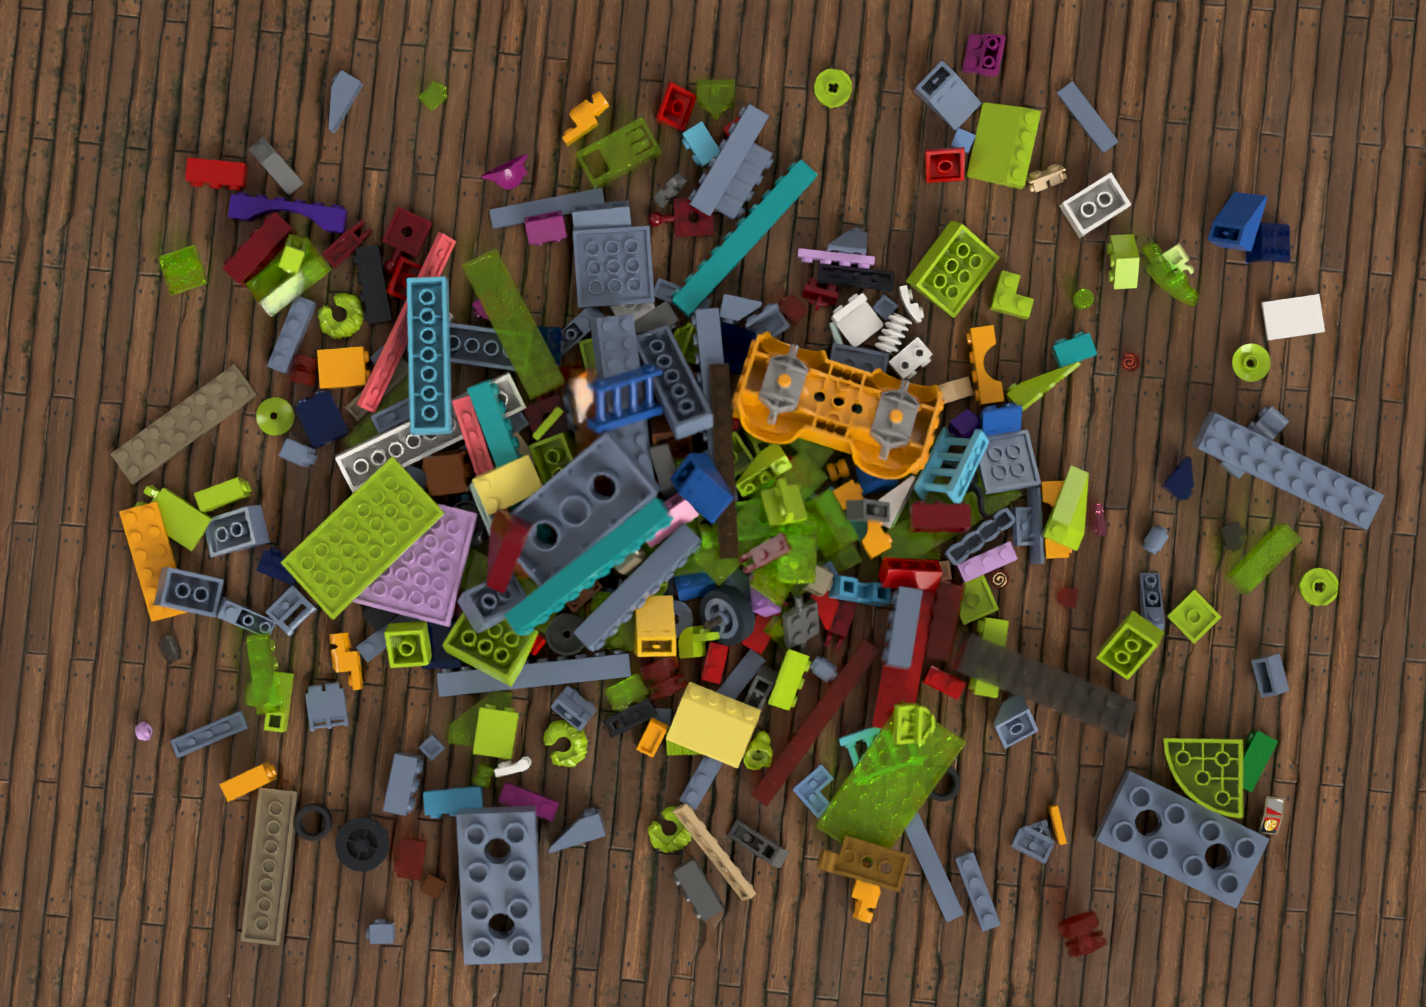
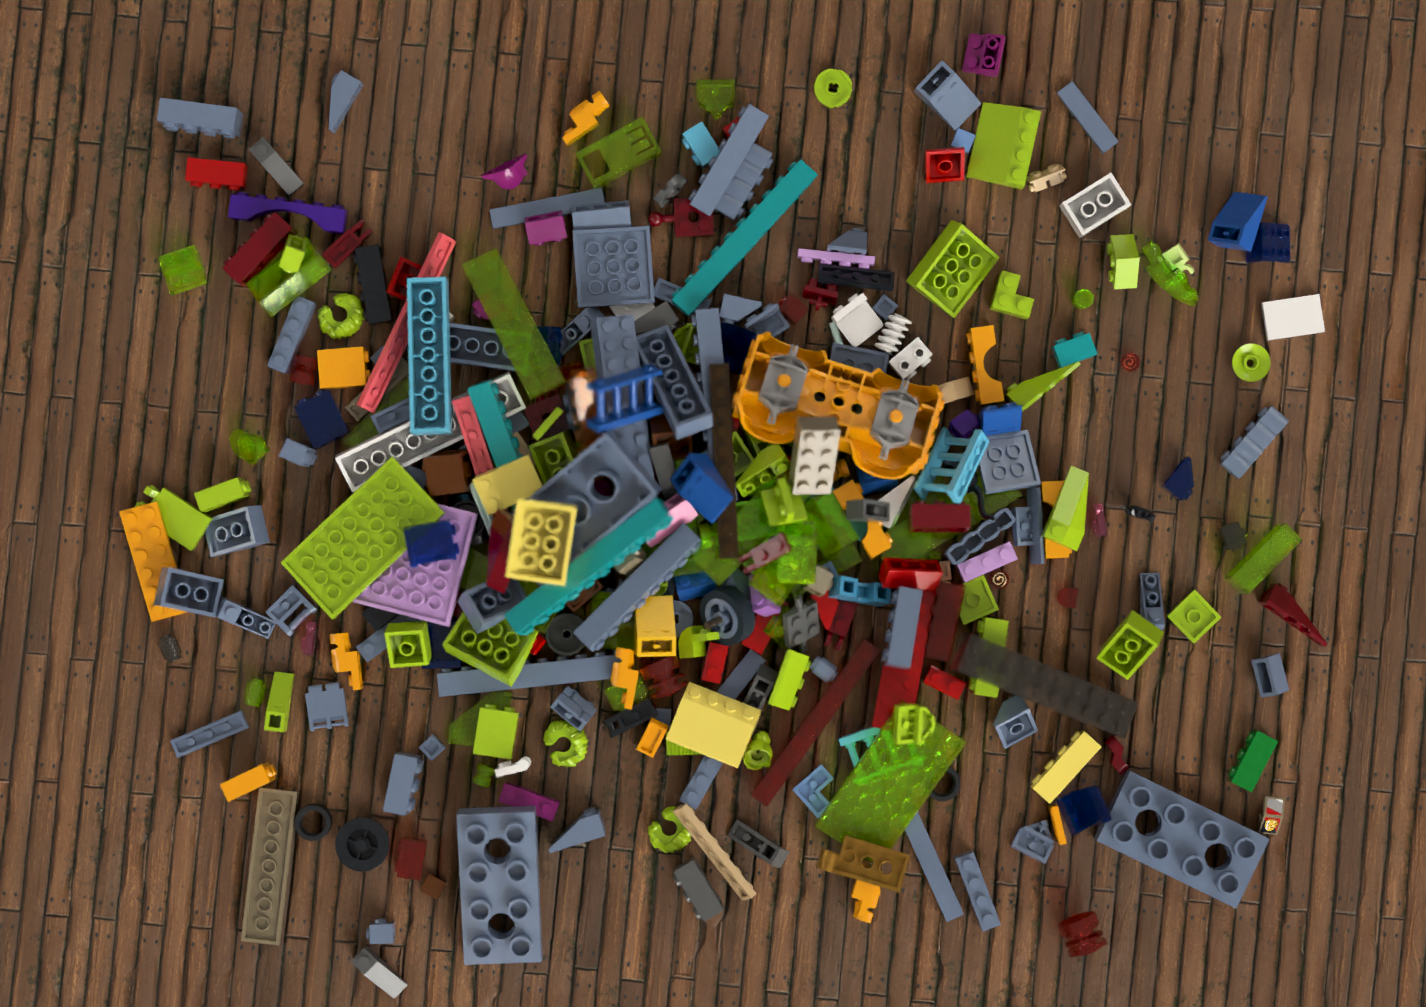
(143, 731): lavender plate -> none
(184, 424): dark tan plate -> none
(200, 117): none -> sand blue brick
(248, 446): none -> clear neon green piece
(263, 674): clear neon green brick -> none
(271, 565): clear blue brick -> none
(284, 419): lime dish -> none
(308, 643): none -> clear pink plate
(378, 972): none -> slope
(410, 245): dark red plate -> none
(431, 542): none -> clear blue panel
(433, 95): clear neon green bracket -> none
(451, 799): dark azure brick -> none
(541, 541): none -> light yellow slope
(624, 676): none -> light orange plate
(676, 107): red slope -> none
(814, 455): none -> brick
(913, 310): white slope -> none
(1065, 766): none -> light yellow brick
(1083, 809): none -> clear blue bracket
(1116, 755): none -> dark red piece
(1140, 513): none -> black gear
(1155, 539): sand blue brick -> none
(1209, 772): lime brick -> none
(1284, 606): none -> dark red wedge
(1288, 470): sand blue brick -> none
(1329, 587): lime plate -> none

